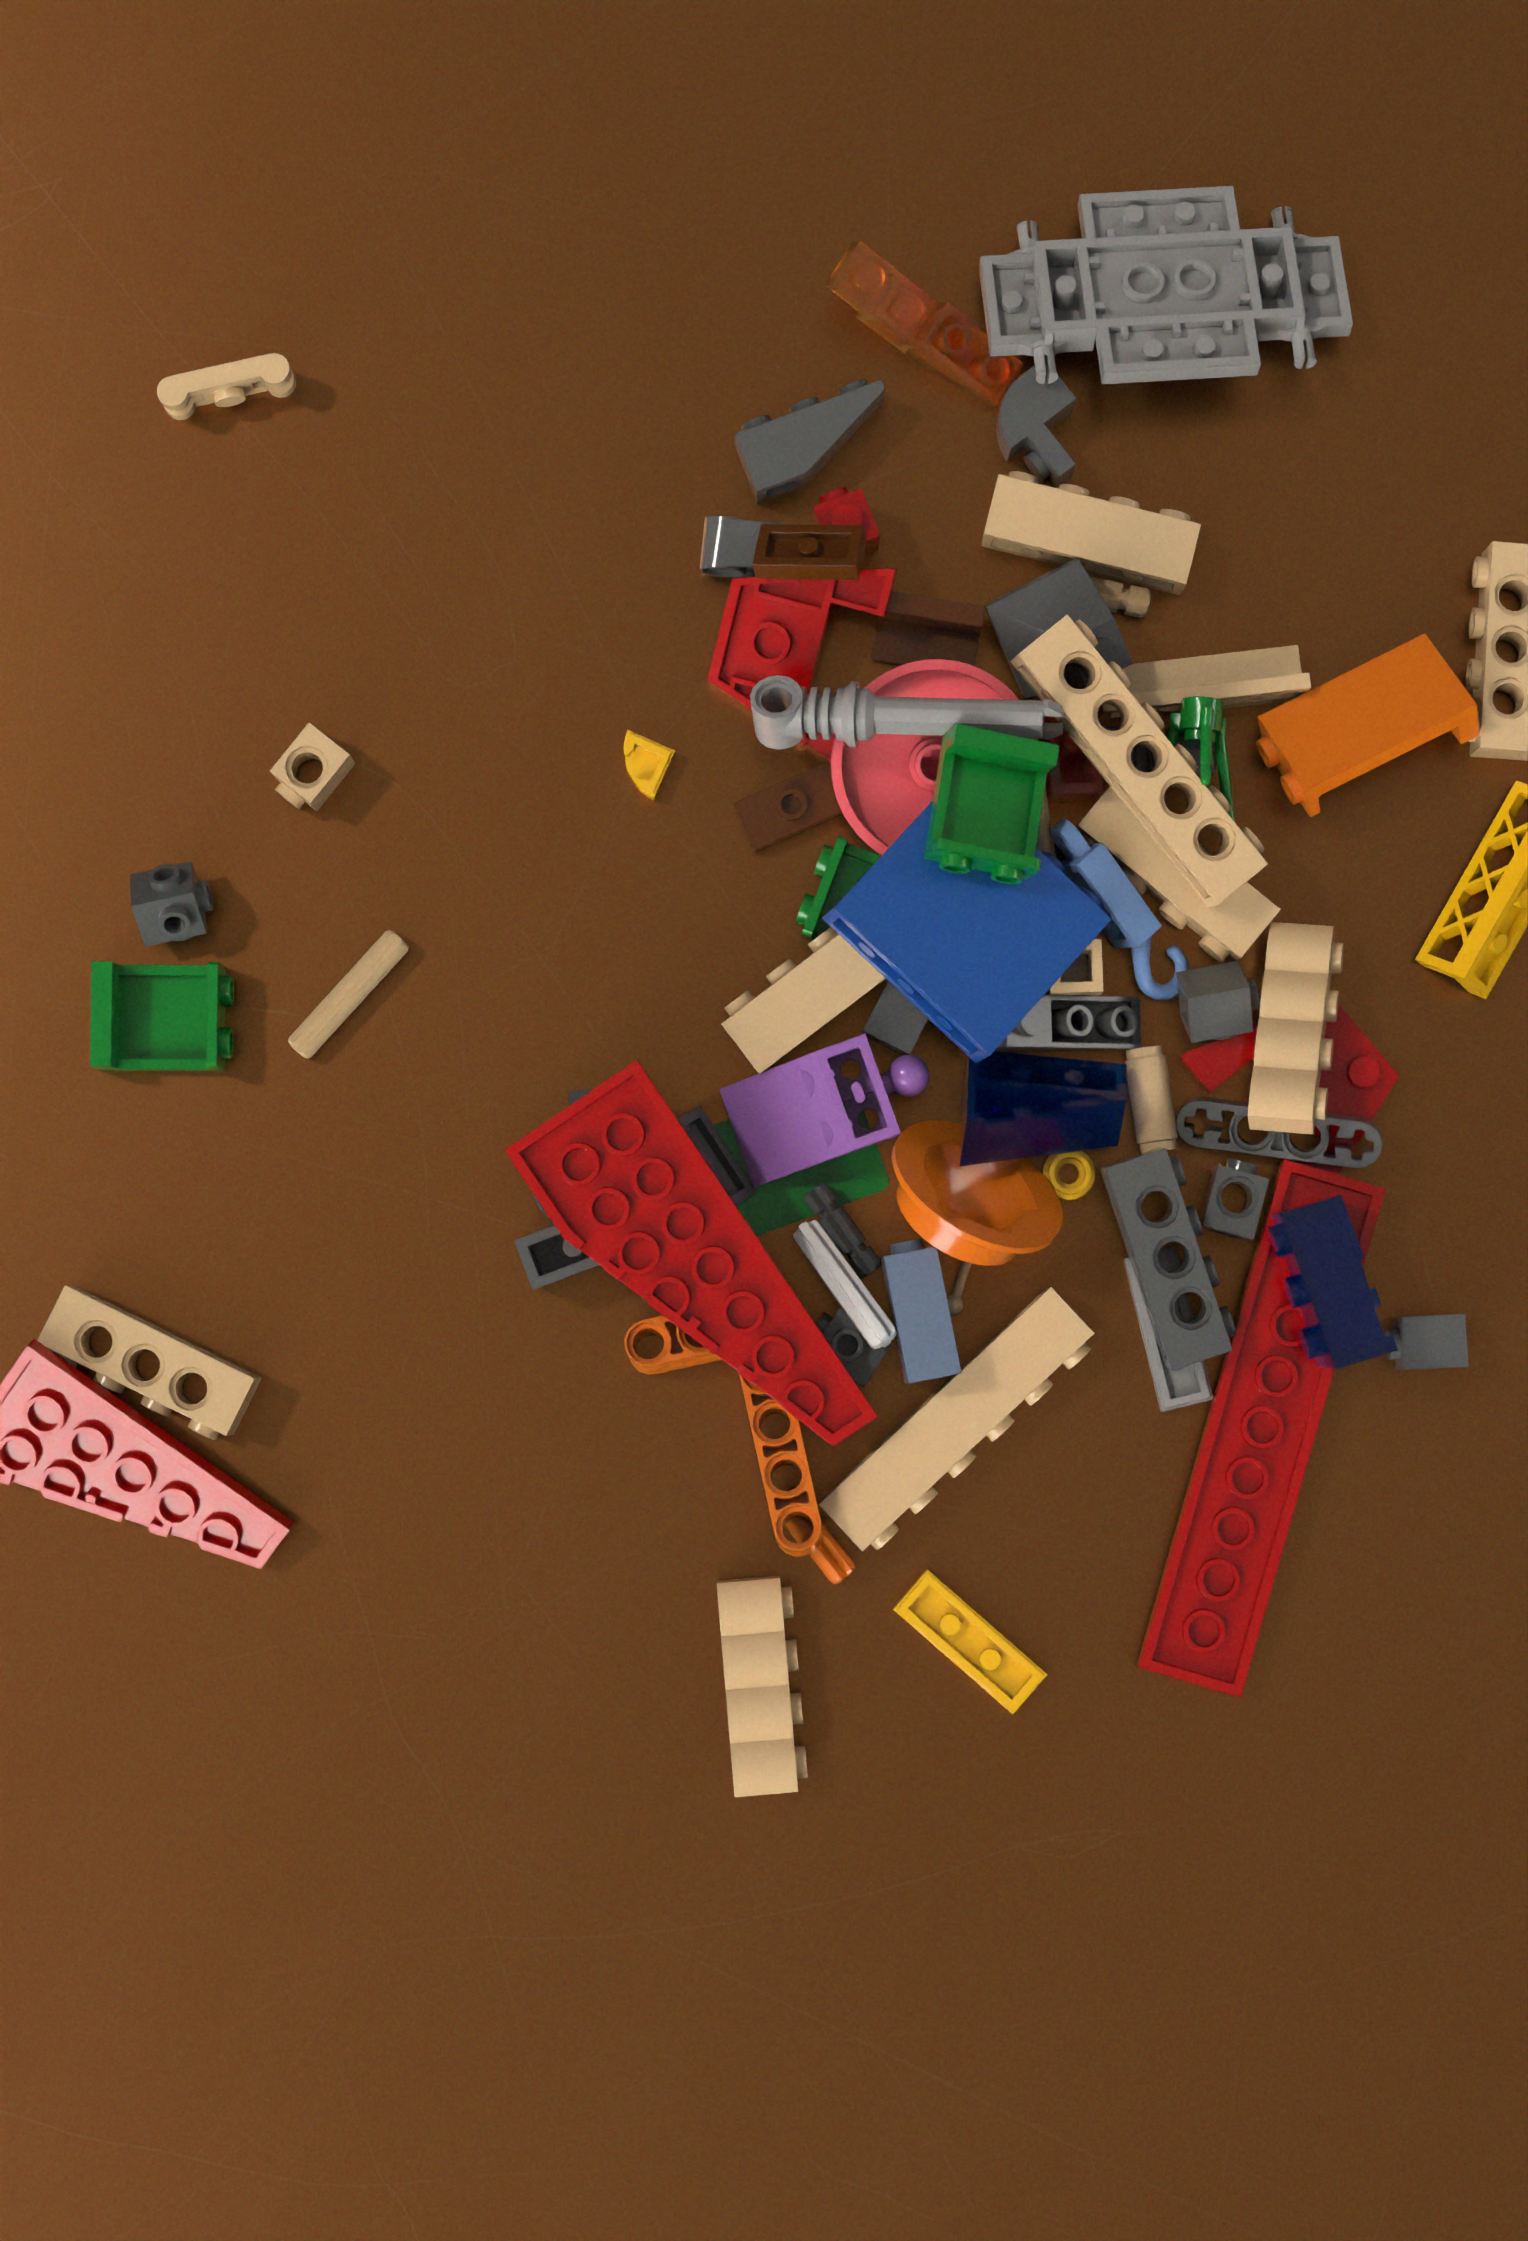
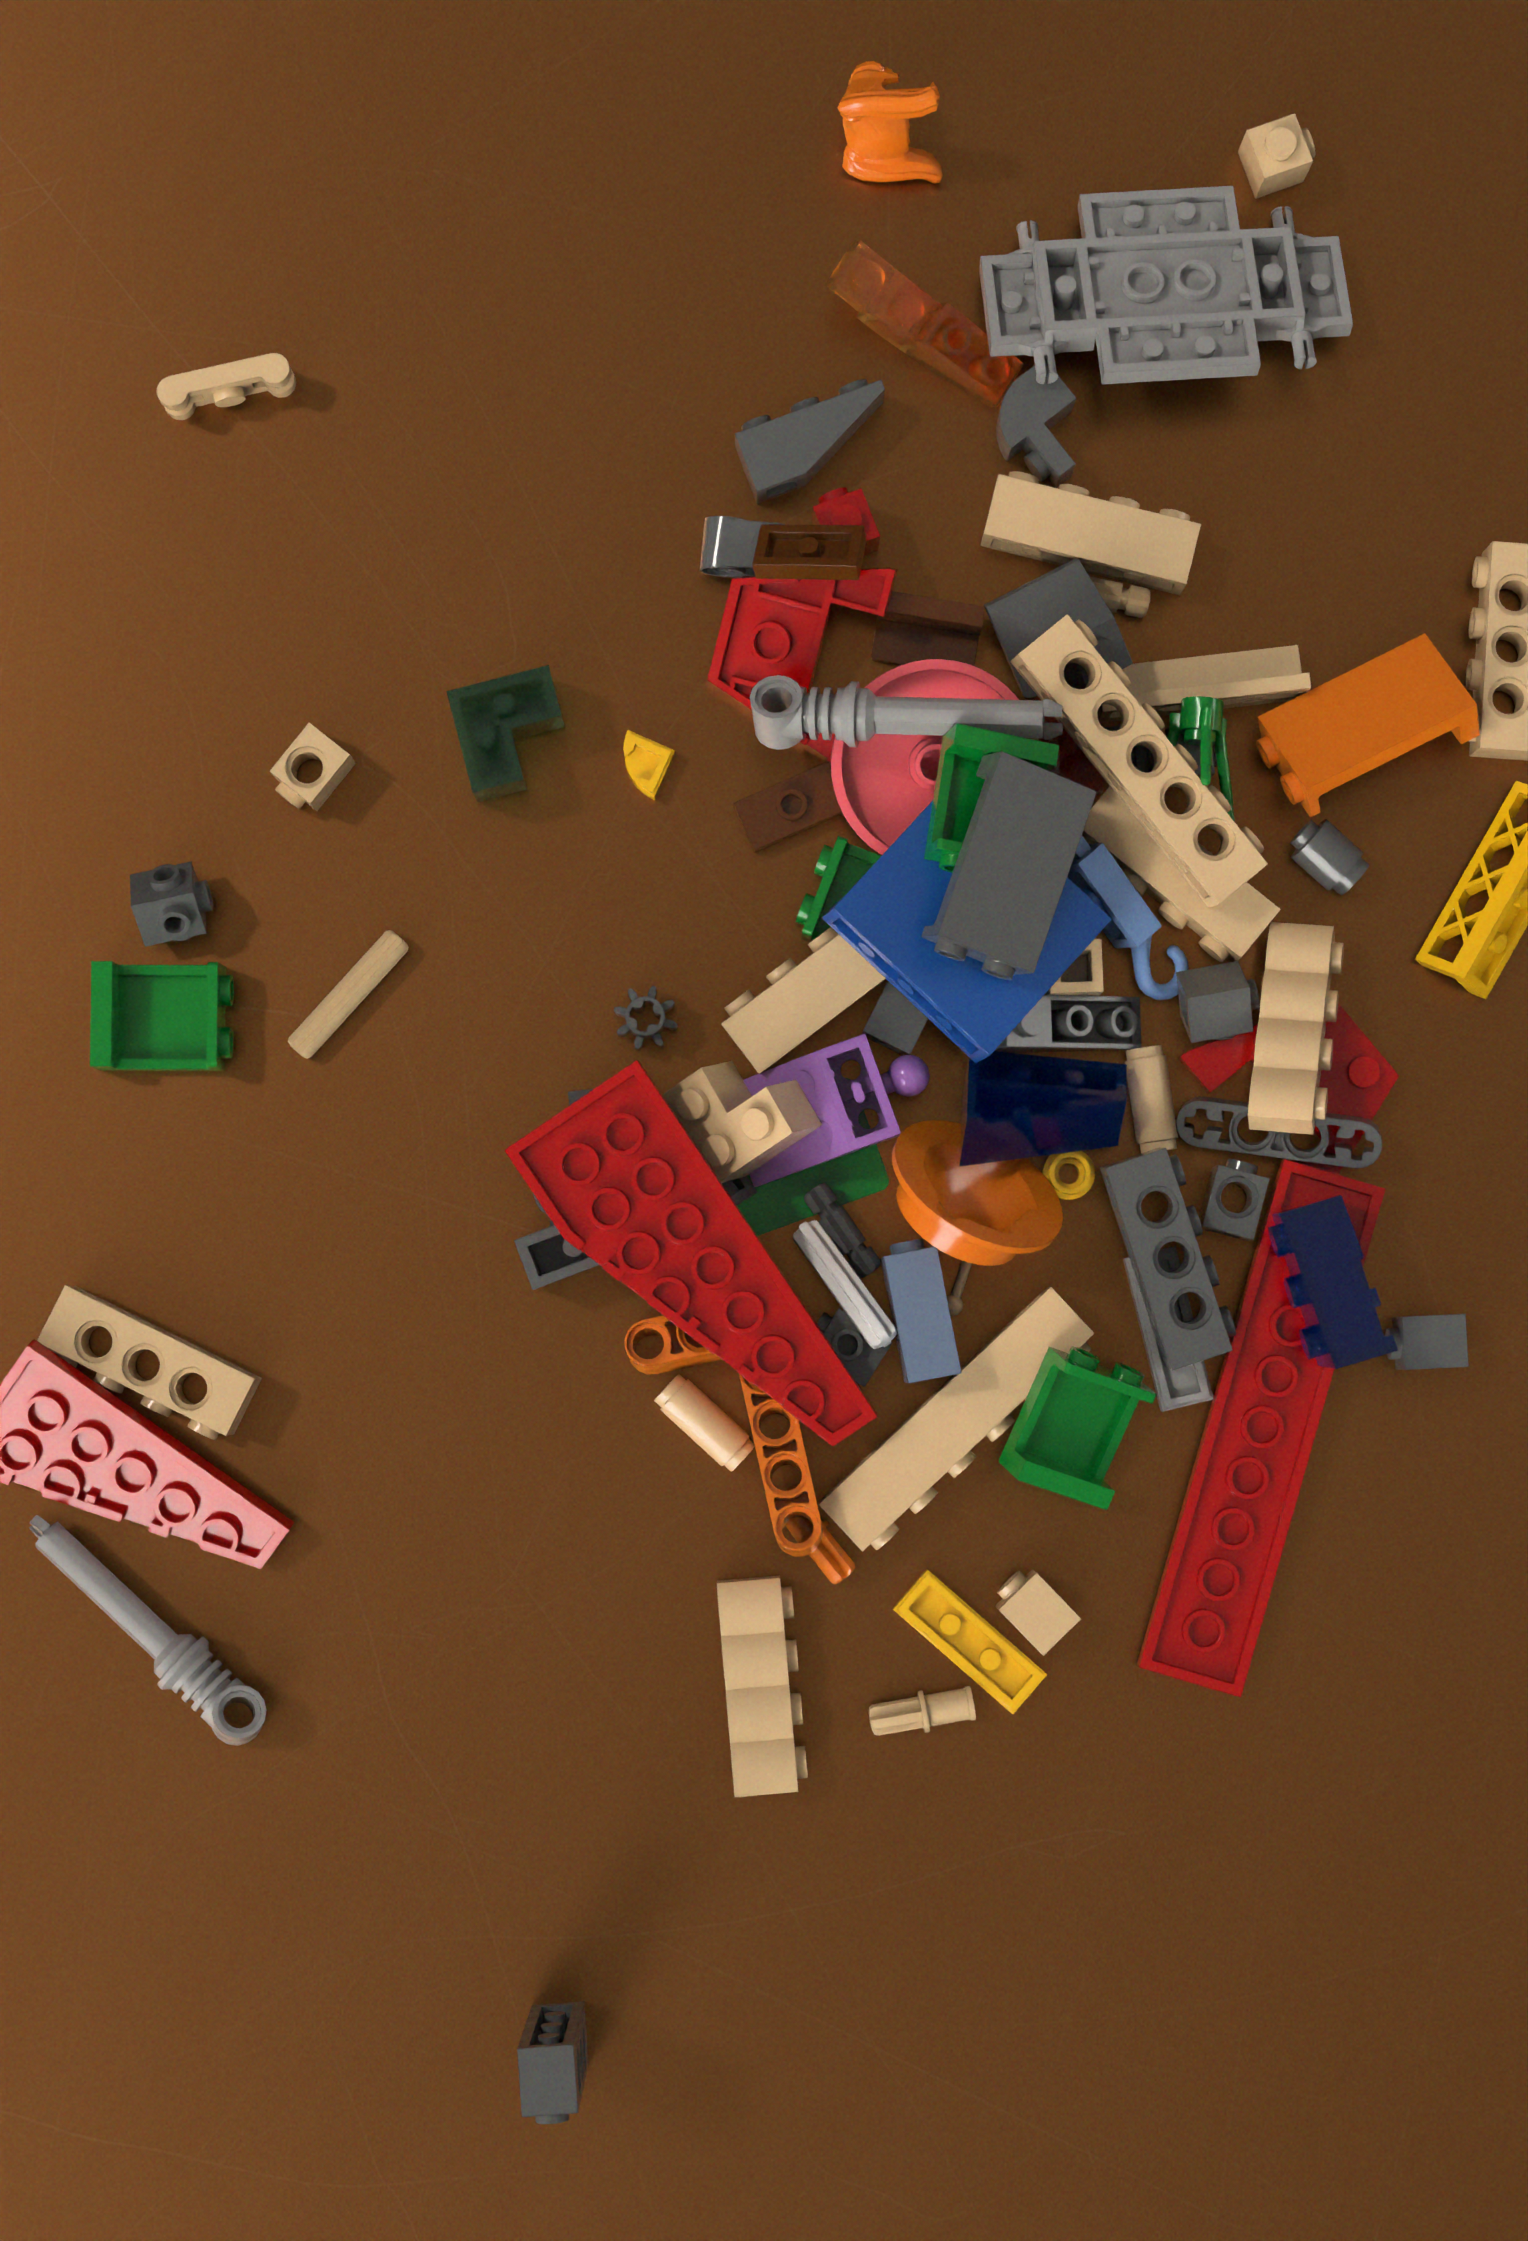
(178, 1659): none -> light grey piece
(491, 719): none -> clear green brick
(553, 2061): none -> dark grey brick
(638, 1005): none -> dark grey gear
(705, 1422): none -> tan piece
(733, 1126): none -> tan brick
(879, 127): none -> orange hair
(922, 1711): none -> tan axle
(1011, 866): none -> dark grey panel
(1036, 1610): none -> tan brick
(1074, 1425): none -> green panel
(1276, 155): none -> tan brick
(1328, 856): none -> dark grey brick

